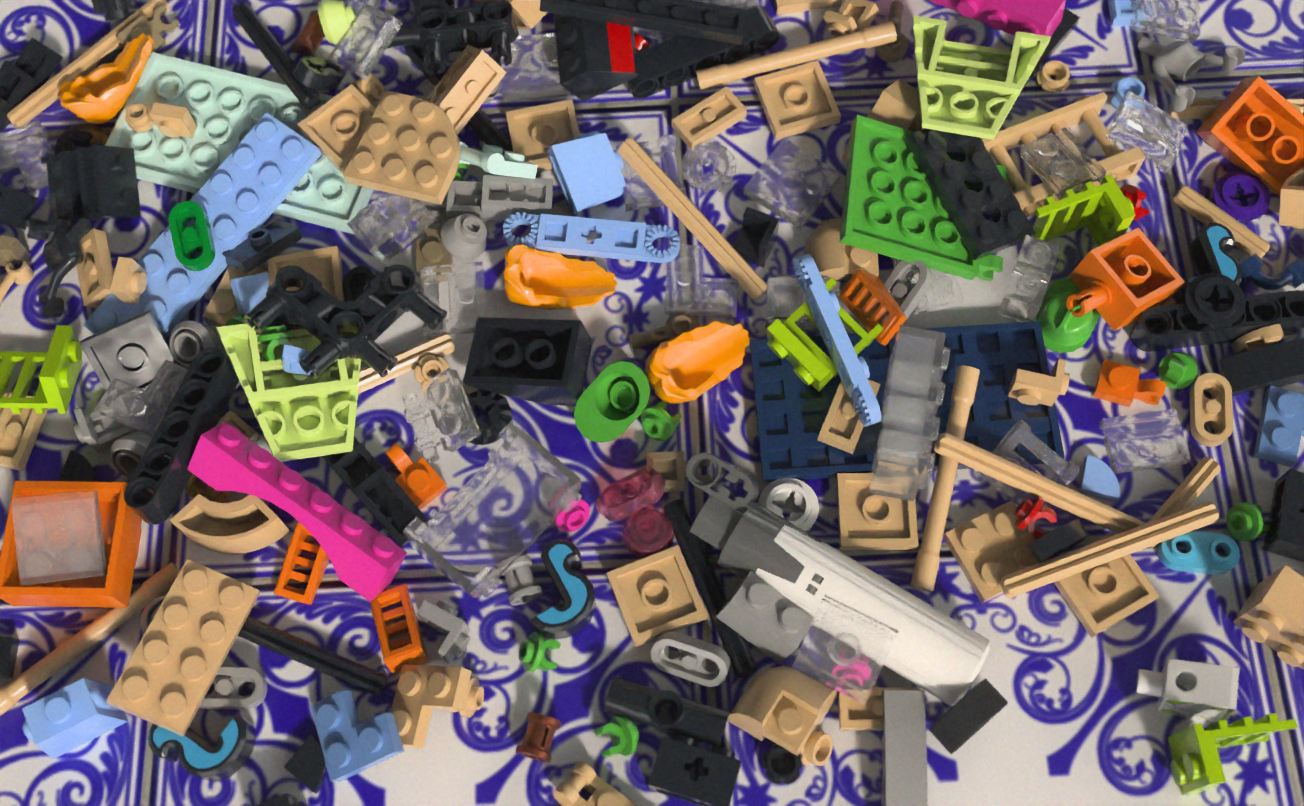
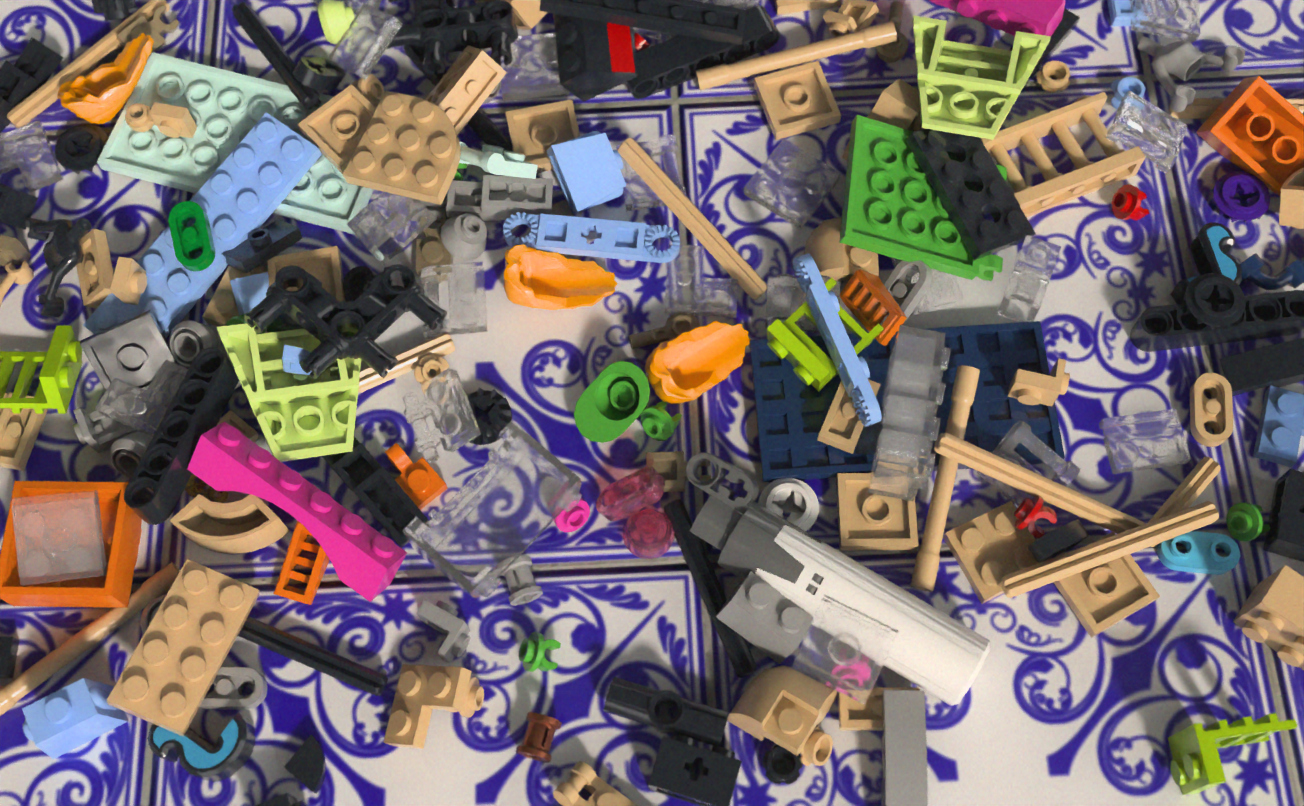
(77, 469): black tile -> none
(93, 183): black plate -> none
(274, 337): bright green plate -> none
(309, 37): copper slope -> none
(347, 743): medium blue plate -> none
(405, 650): orange slope -> none
(530, 359): black slope -> none
(575, 589): black animal -> none
(622, 734): bright green plate -> none
(656, 595): tan plate -> none
(690, 660): light grey plate -> none
(707, 154): clear gear -> none
(709, 117): tan plate -> none
(757, 236): black panel -> none
(968, 716): black tyre -> none
(1059, 327): bright green piece -> none
(1062, 162): clear plate -> none
(1098, 480): light blue tile -> none
(1099, 208): lime plate -> none
(1122, 383): orange plate -> none
(1123, 280): orange brick -> none
(1178, 370): bright green plate -> none
(1208, 212): tan axle -> none
(1208, 689): white torso -> none
(1258, 338): tan tile -> none

